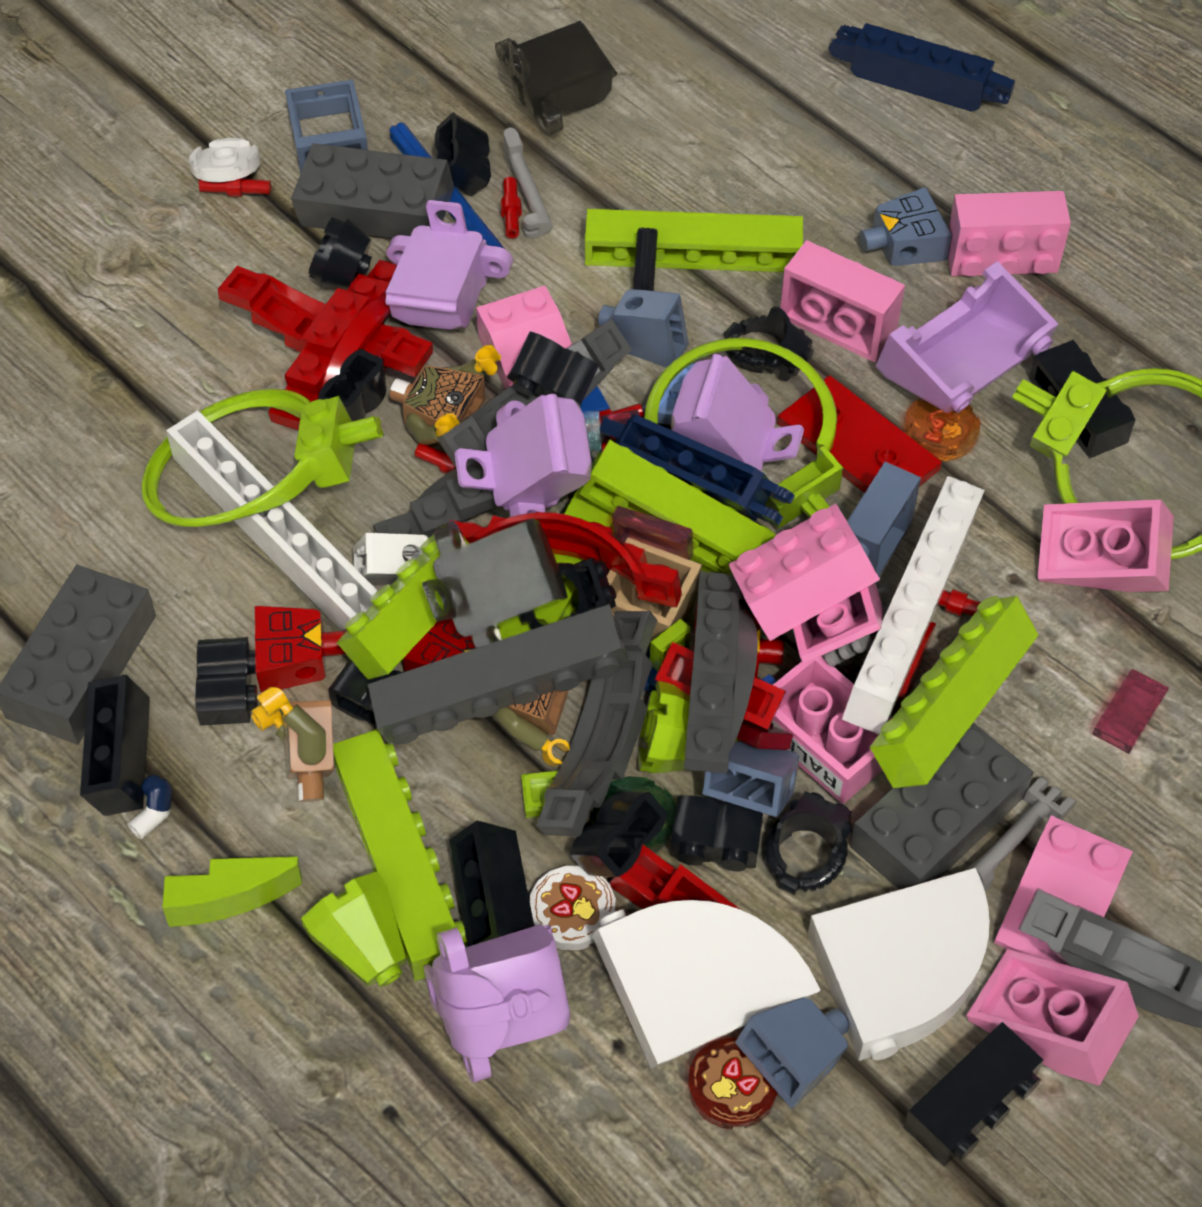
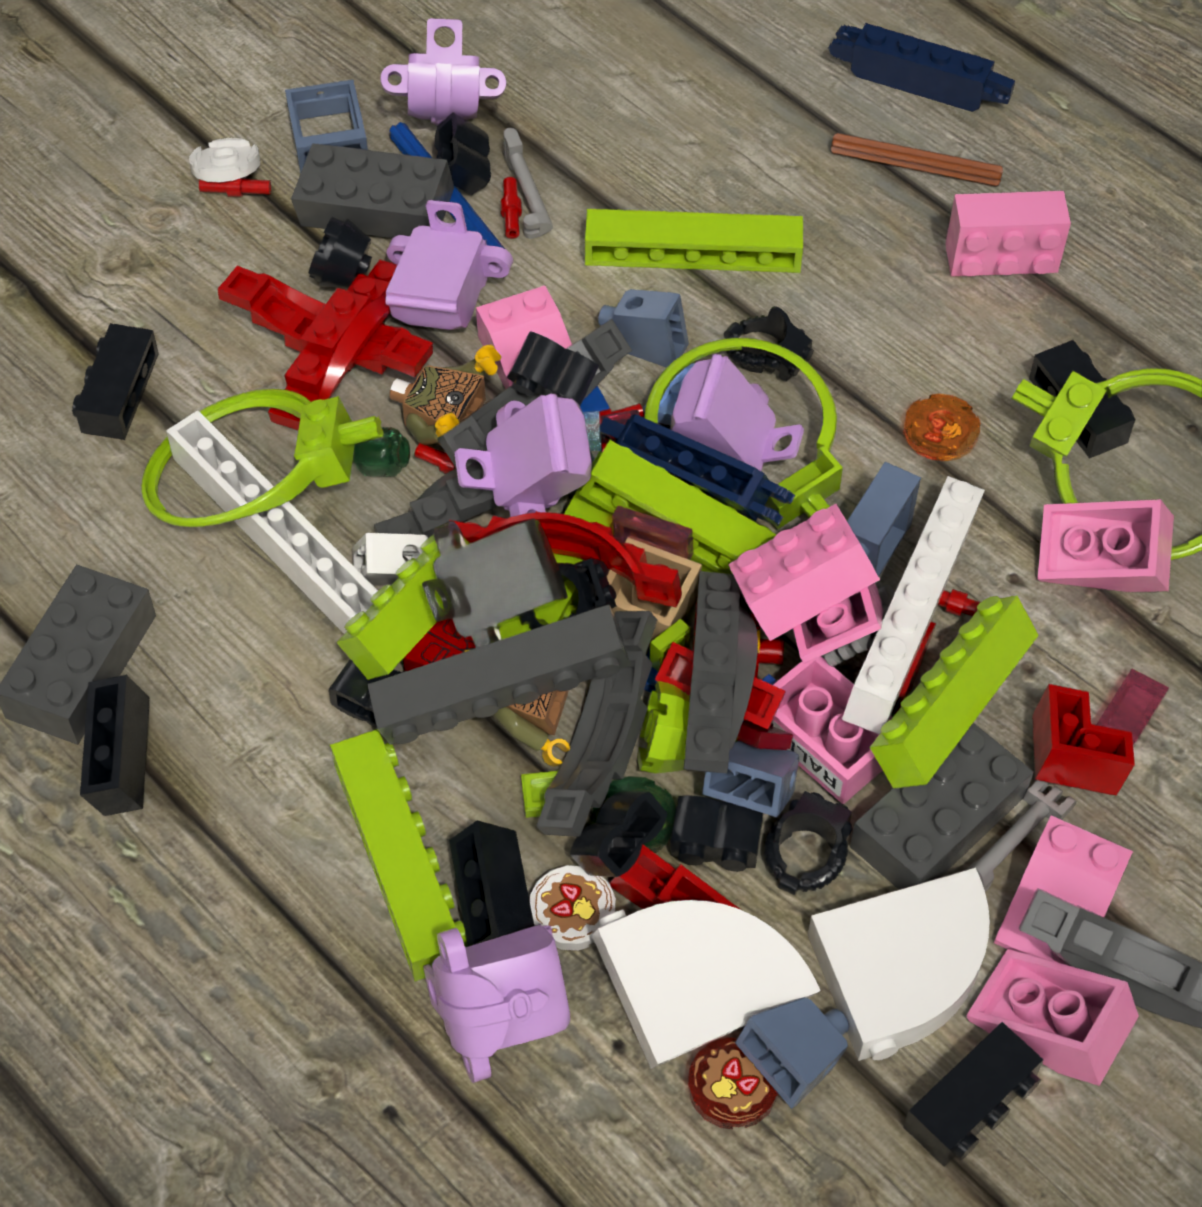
(116, 381): none -> black brick
(157, 806): arm -> none
(224, 681): black brick -> none
(229, 889): lime slope -> none
(292, 646): red torso -> none
(306, 738): torso -> none
(358, 385): black brick -> none
(359, 930): lime cone -> none
(383, 455): none -> clear green head
(443, 78): none -> lavender piece
(557, 73): clear smoke piece -> none
(645, 259): black axle -> none
(841, 300): bright pink brick -> none
(861, 438): red plate -> none
(908, 230): sand blue torso -> none
(917, 159): none -> dark orange axle
(968, 342): lavender windscreen -> none
(1073, 749): none -> red brick

